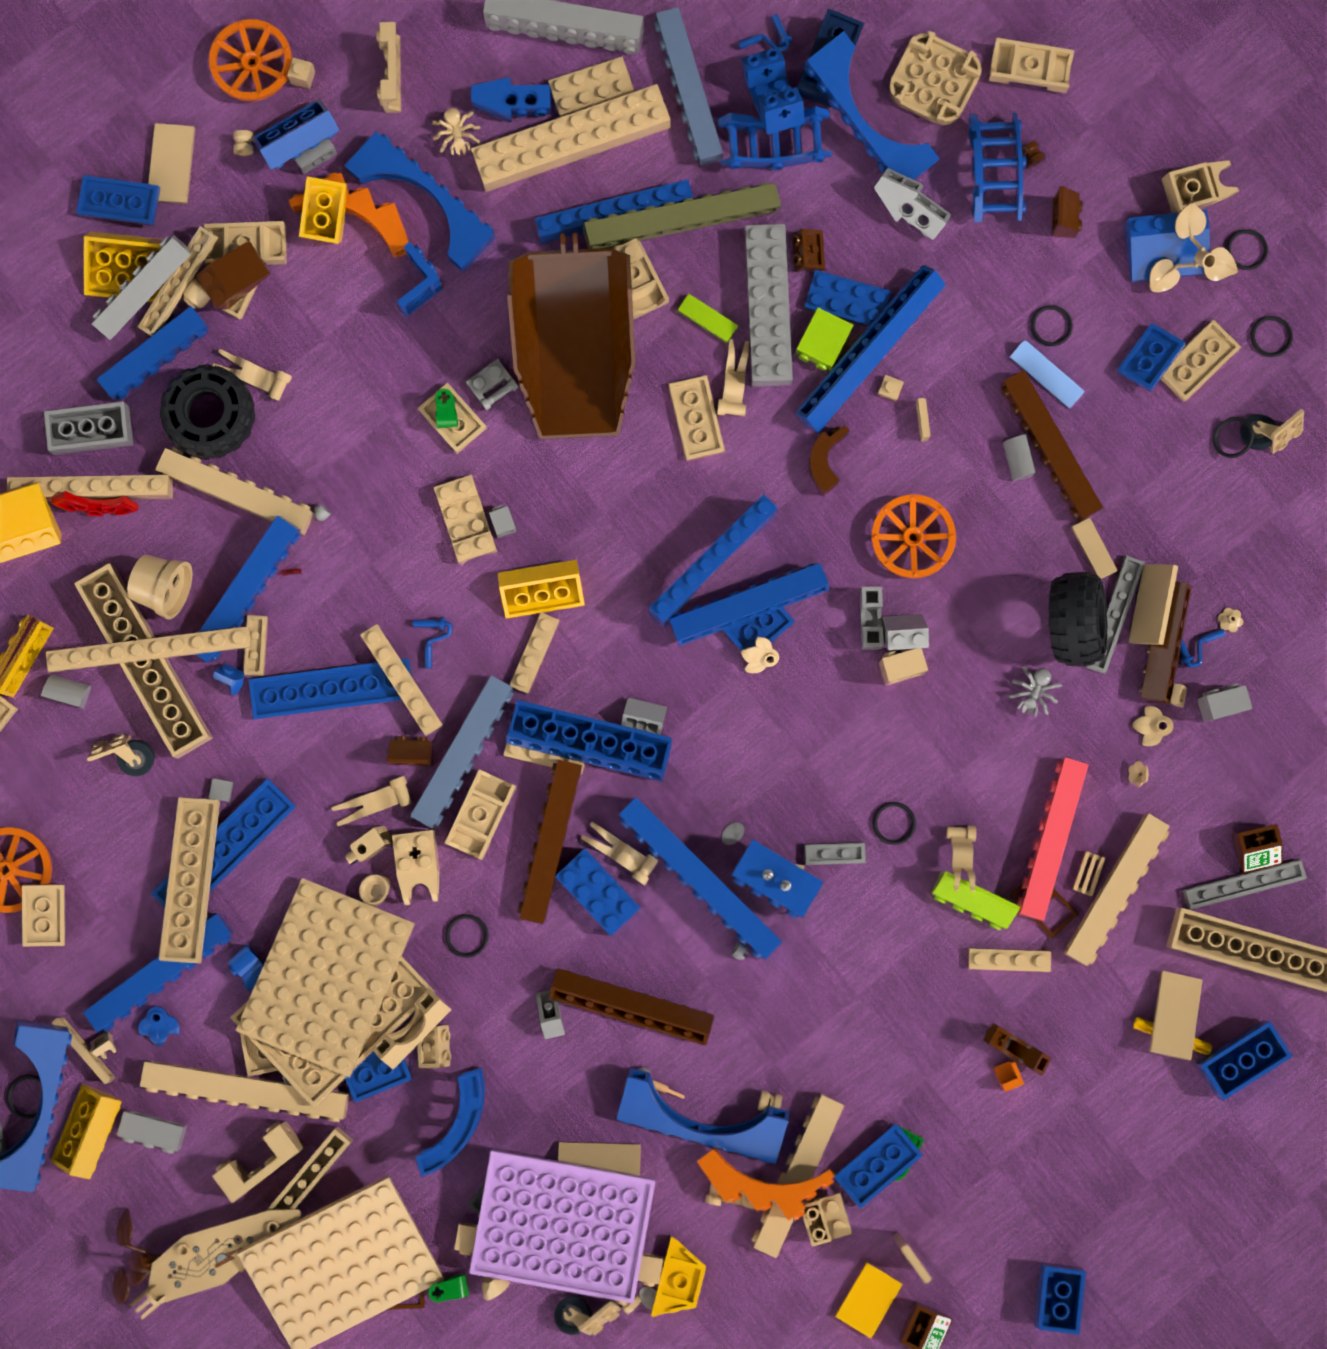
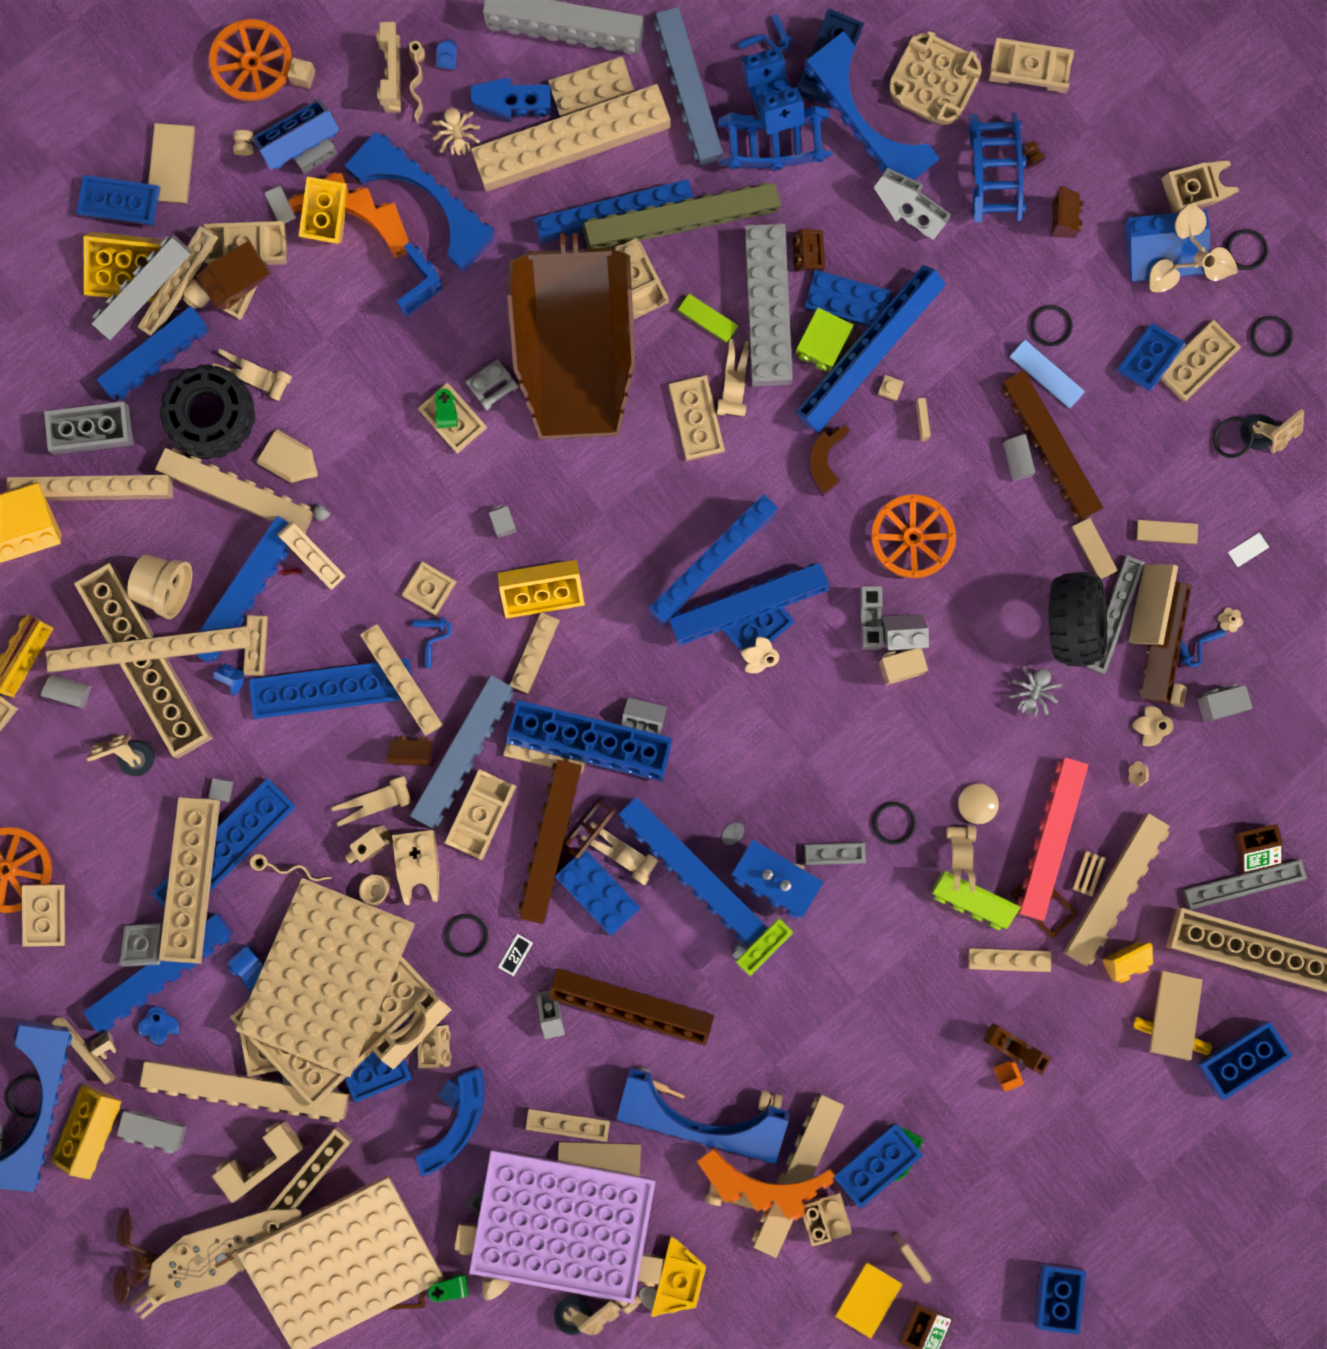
(94, 507): red tile -> none
(141, 945): none -> light grey tile
(254, 864): none -> tan flag
(280, 204): none -> white sticker
(288, 458): none -> tan tile
(311, 555): none -> tan tile
(417, 55): none -> tan flag
(429, 588): none -> tan tile
(446, 54): none -> blue plate
(451, 1093): none -> blue plate
(465, 519): tan piece -> none
(515, 955): none -> sticker
(567, 1125): none -> tan plate
(594, 833): none -> reddish brown window
(764, 946): none -> lime tile
(978, 804): none -> tan dish
(1129, 961): none -> yellow slope
(1166, 532): none -> tan tile
(1248, 549): none -> white sticker

